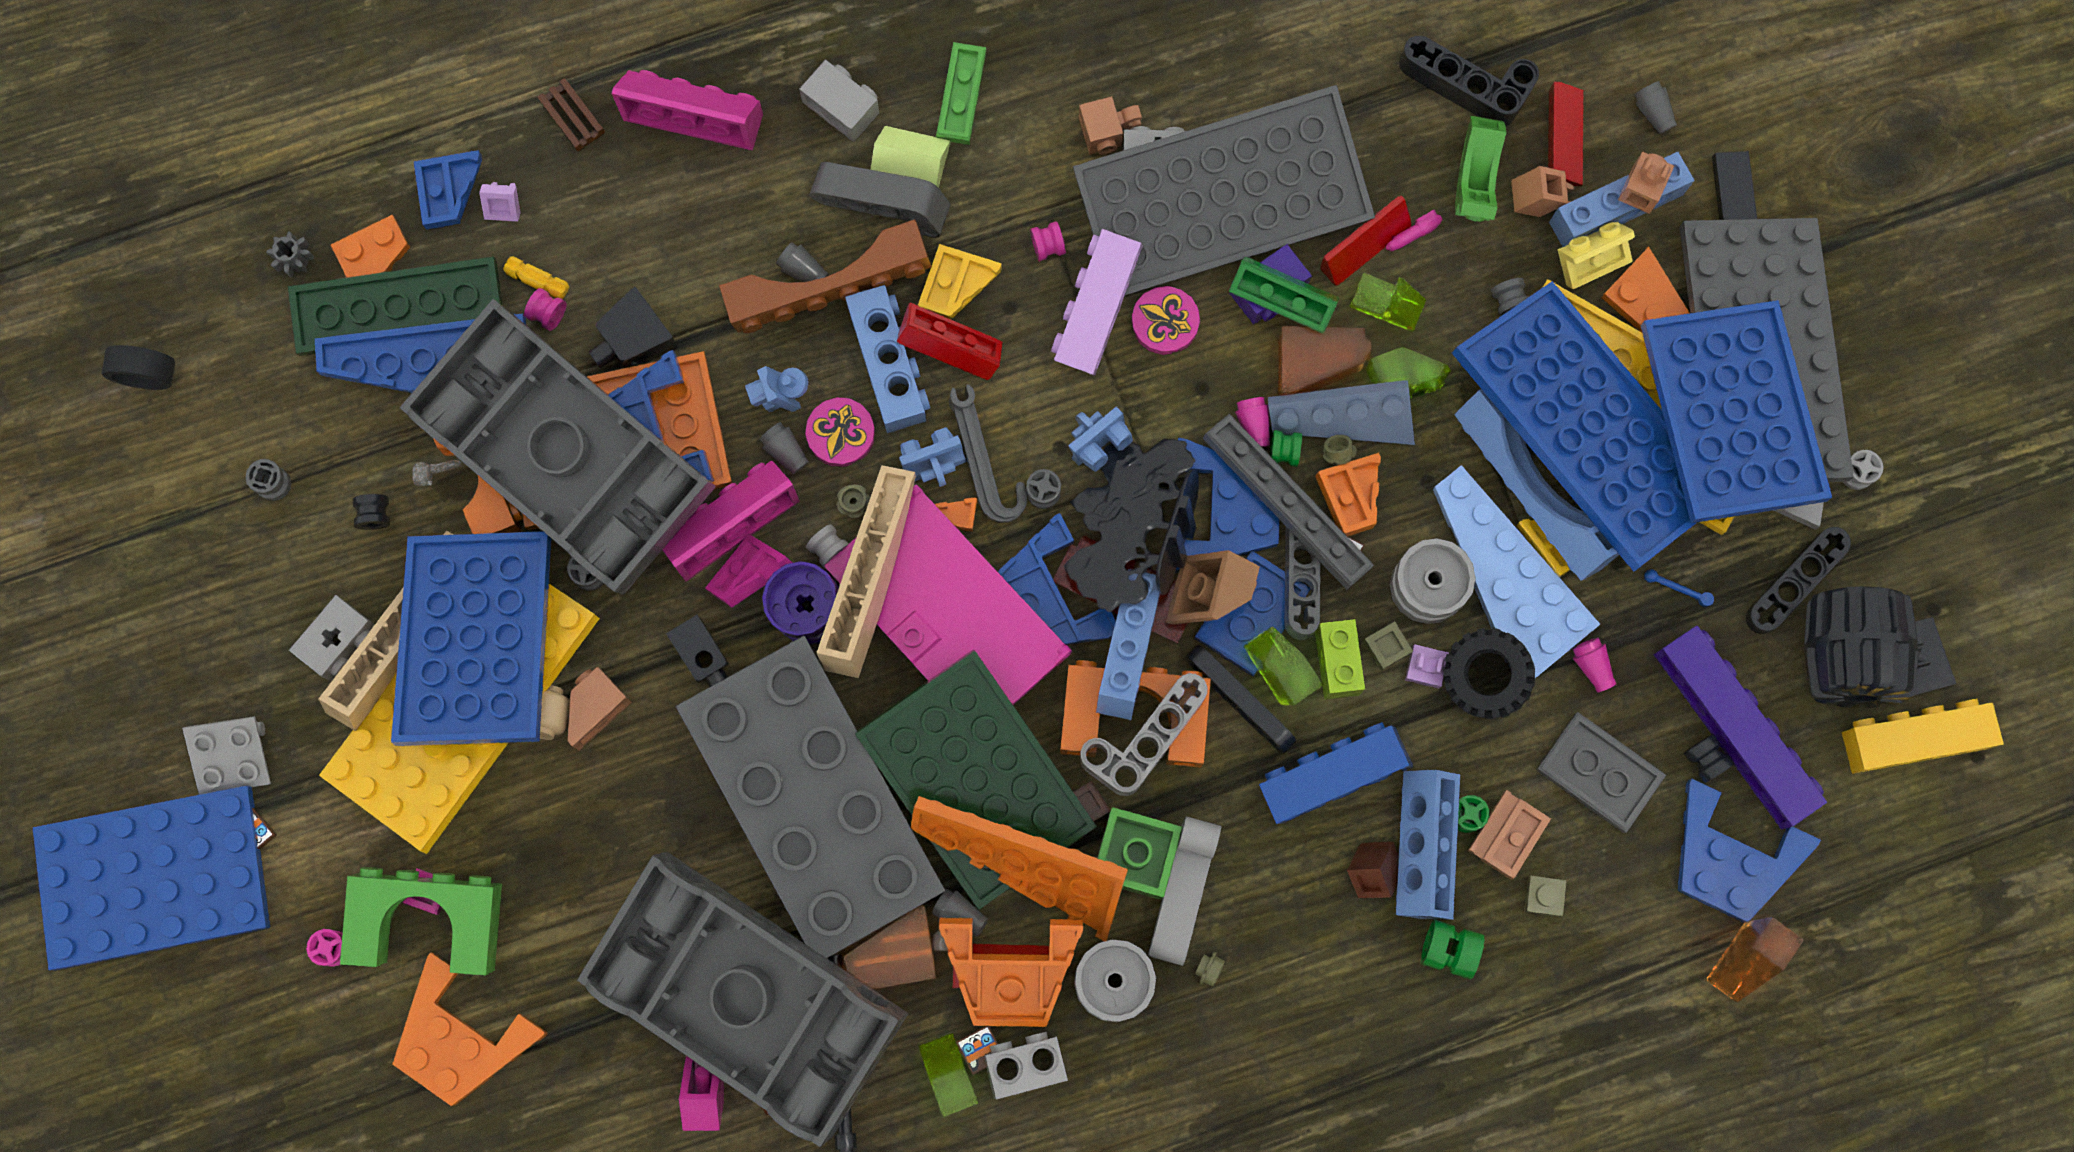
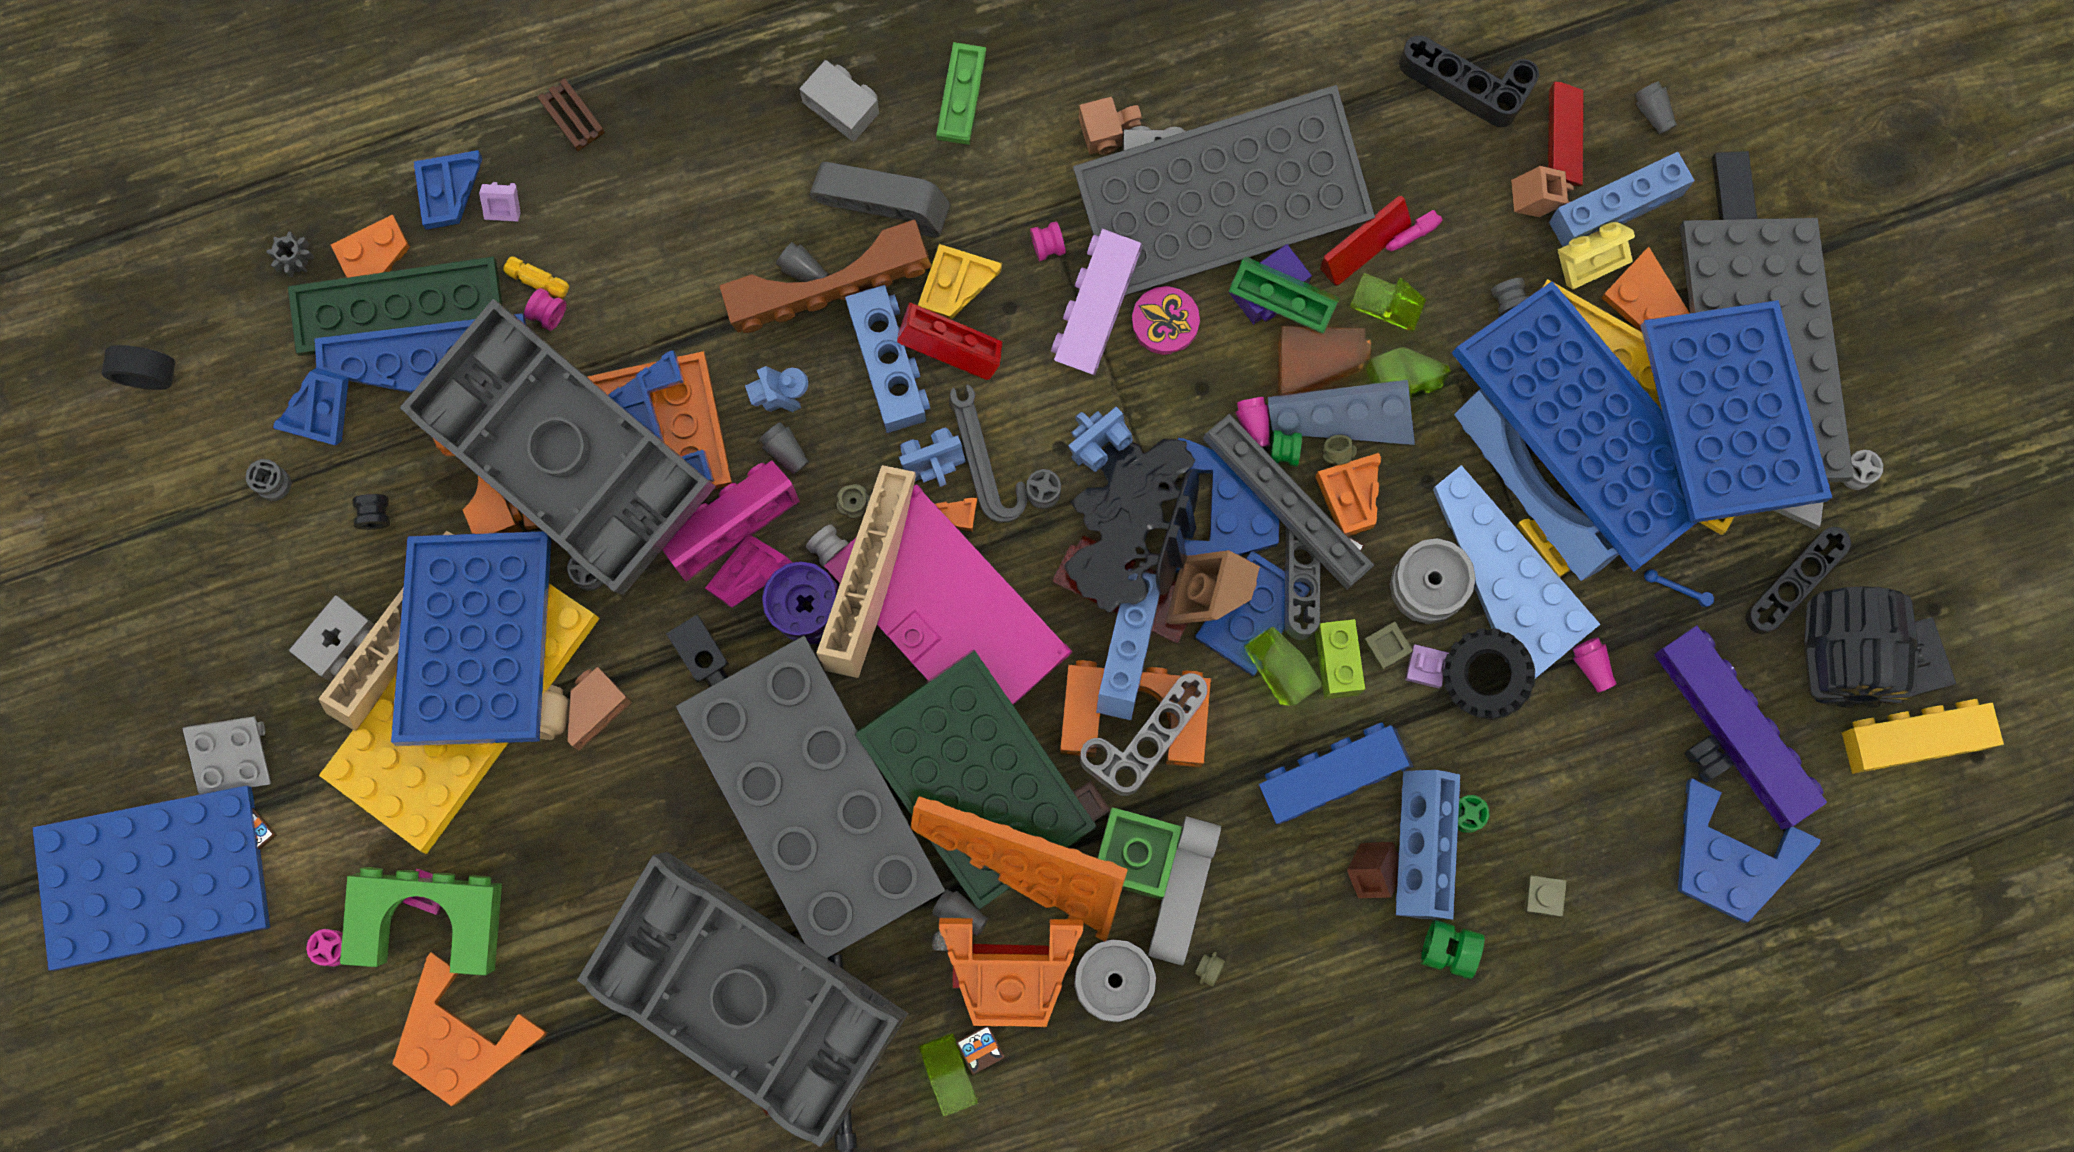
(317, 408): none -> blue wing
(423, 471): clear hand -> none
(631, 333): black torso -> none
(688, 108): dark pink slope -> none
(700, 1098): dark pink slope -> none
(840, 432): dark pink tile -> none
(895, 955): clear orange slope -> none
(910, 154): yellowish green slope -> none
(1026, 1076): light grey brick -> none
(1035, 585): blue wing -> none
(1241, 699): black beam -> none
(1479, 169): bright green arch -> none
(1509, 835): nougat plate -> none
(1600, 772): dark grey tile -> none
(1646, 182): nougat brick -> none
(1754, 957): clear orange slope -> none

